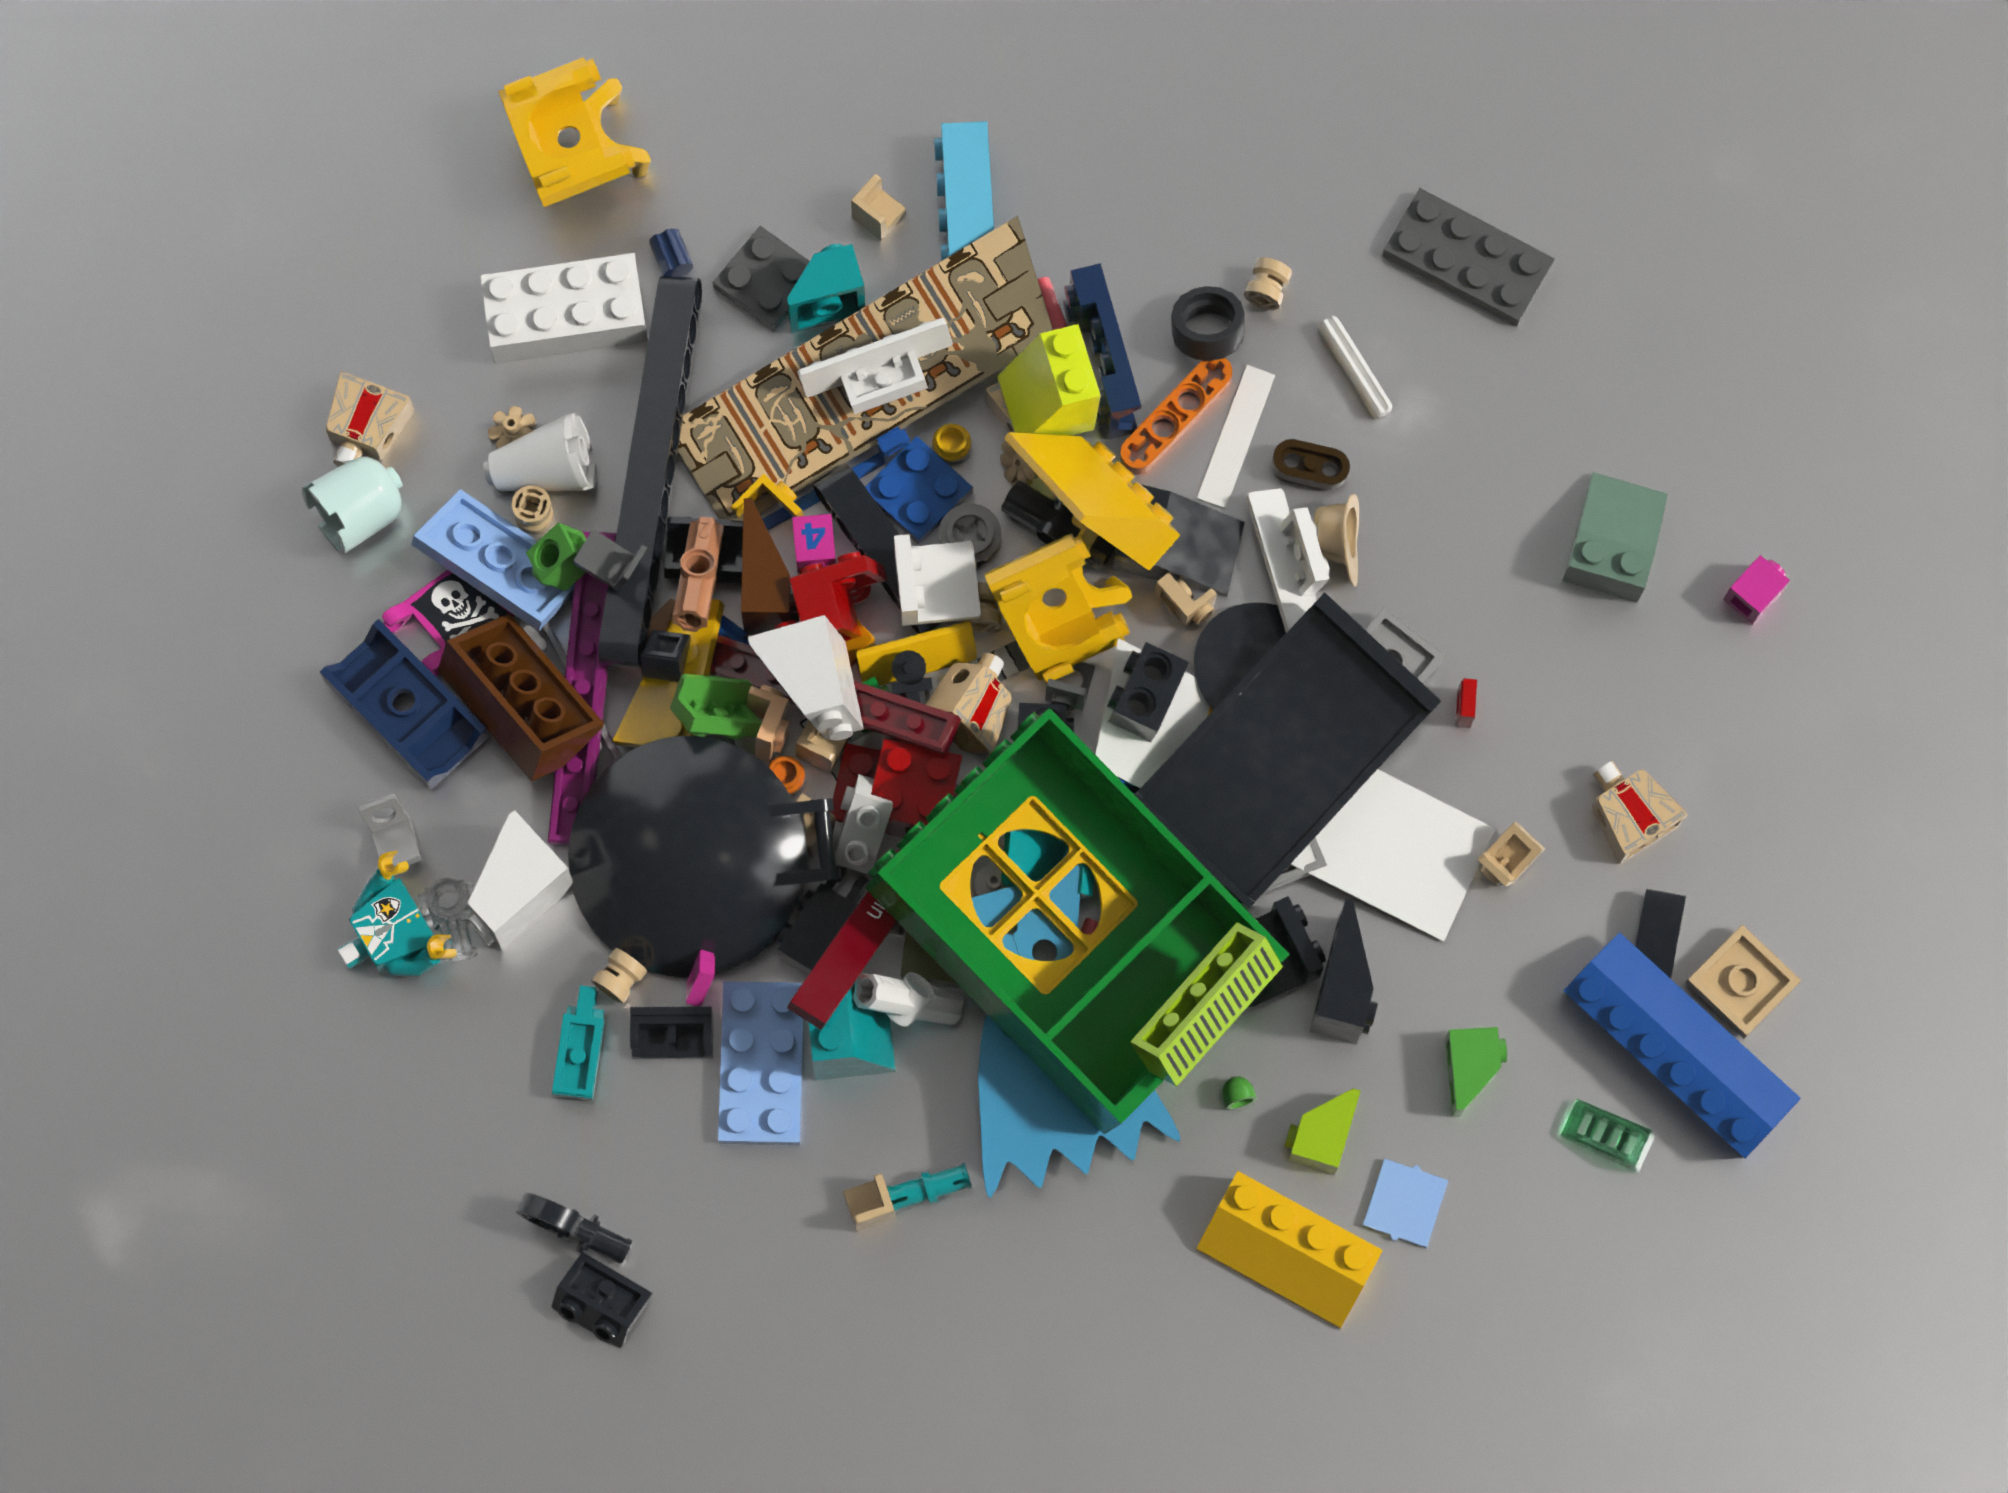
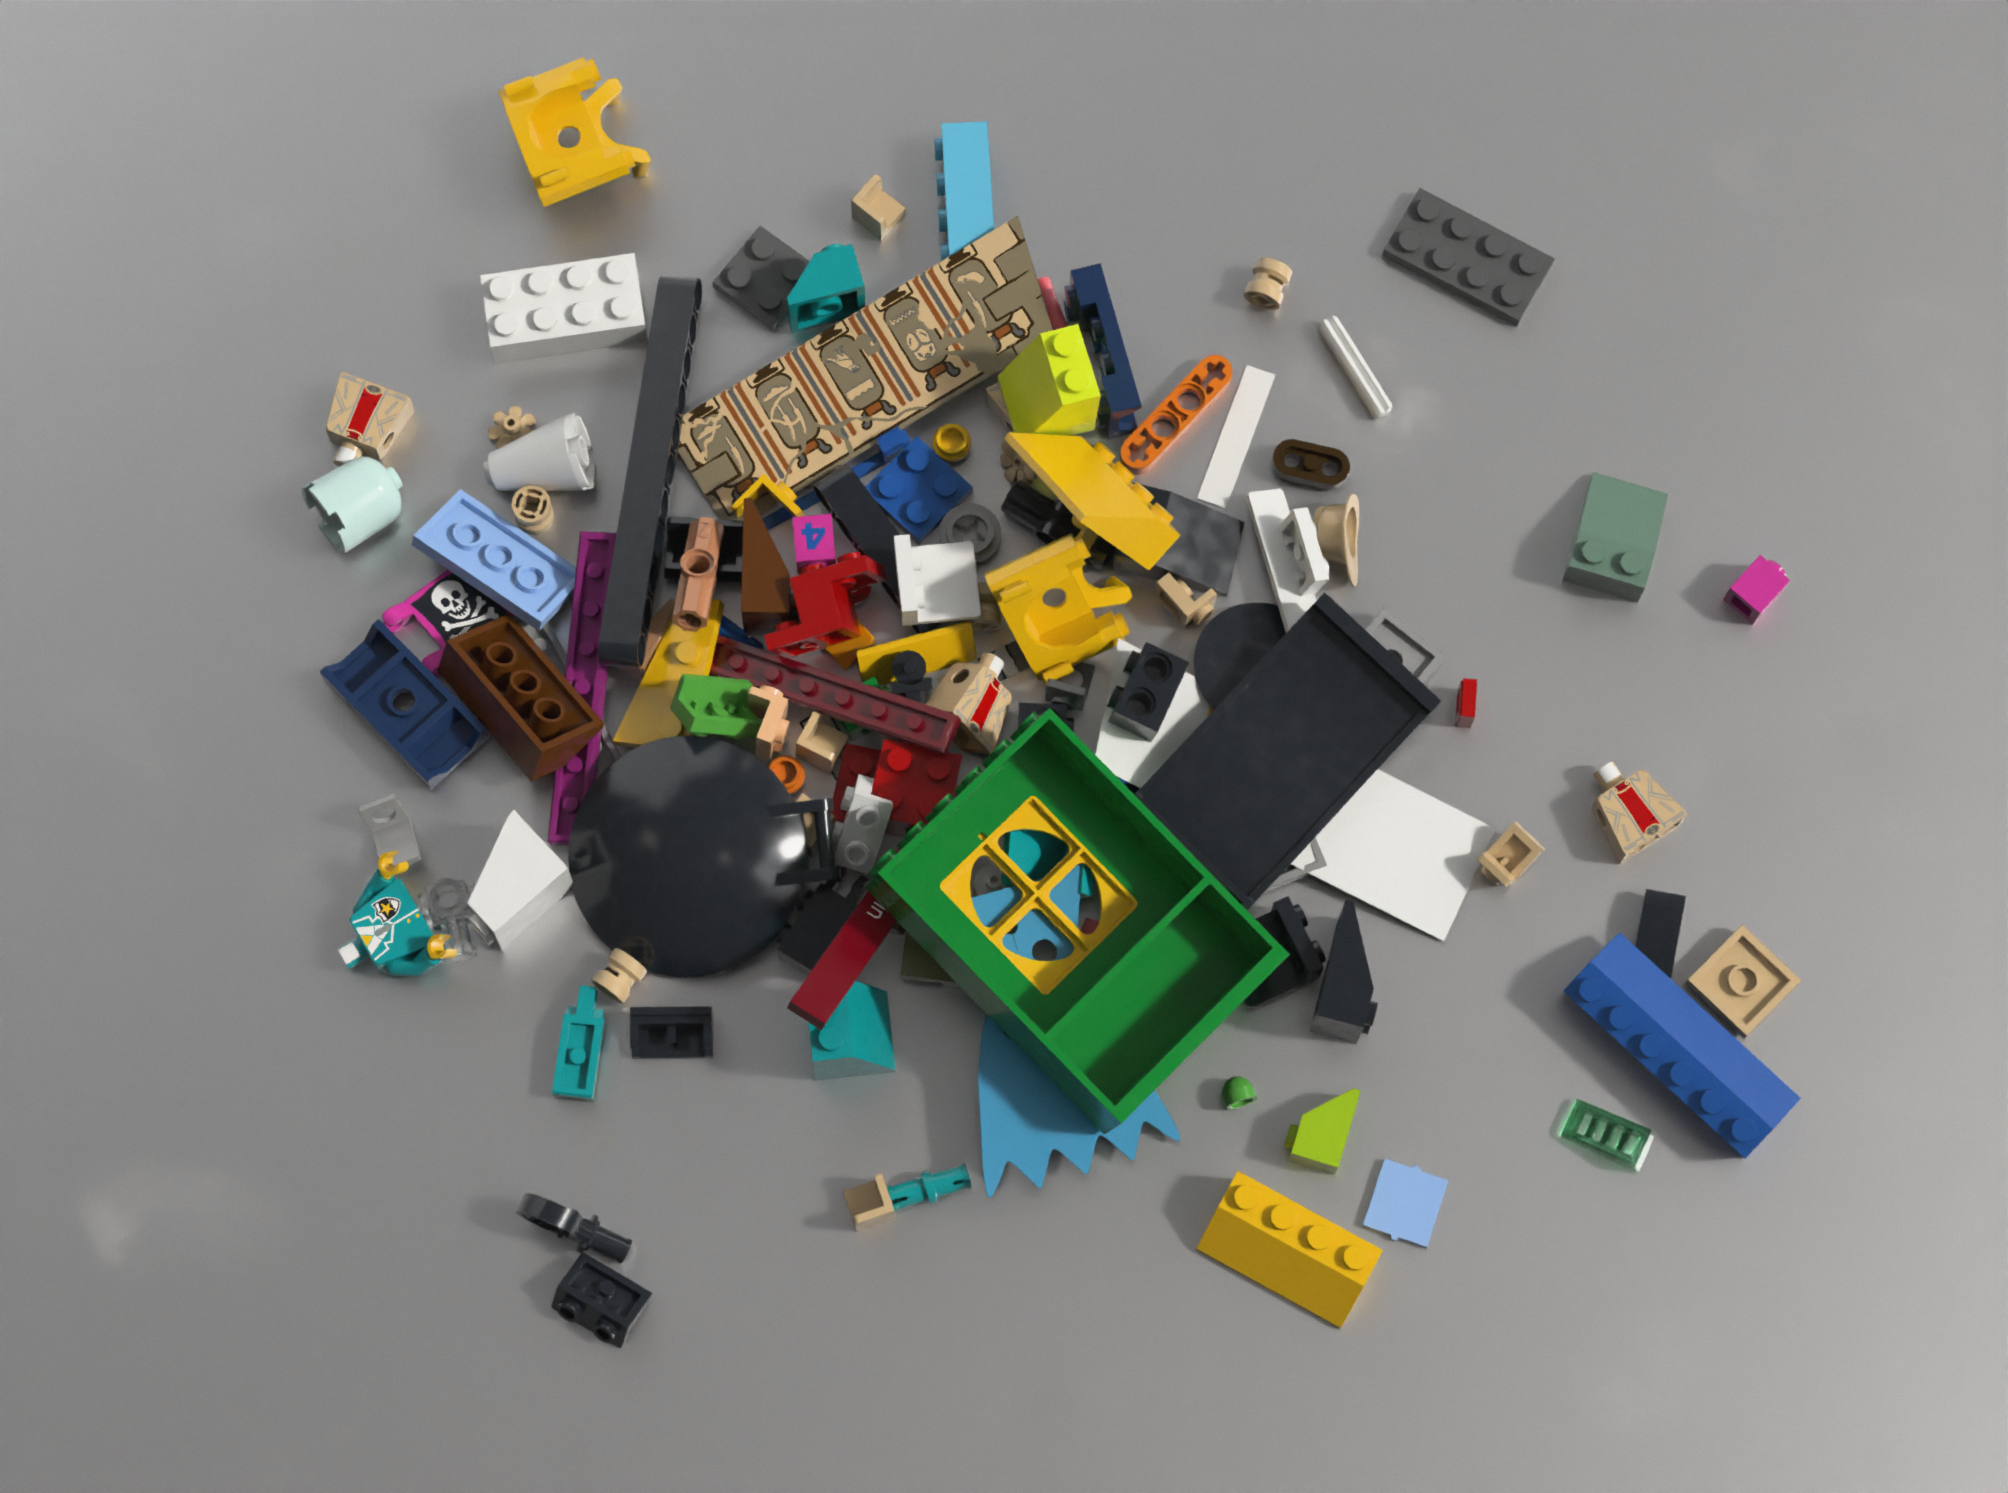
(554, 556): bright green brick -> none
(607, 560): dark grey bracket -> none
(665, 655): black slope -> none
(671, 253): dark blue piece -> none
(700, 978): dark pink tile -> none
(760, 1065): light blue plate -> none
(815, 672): white slope -> none
(880, 369): white bracket -> none
(908, 999): white piece -> none
(1206, 1004): lime brick -> none
(1208, 300): black tyre -> none
(1472, 1062): bright green slope -> none

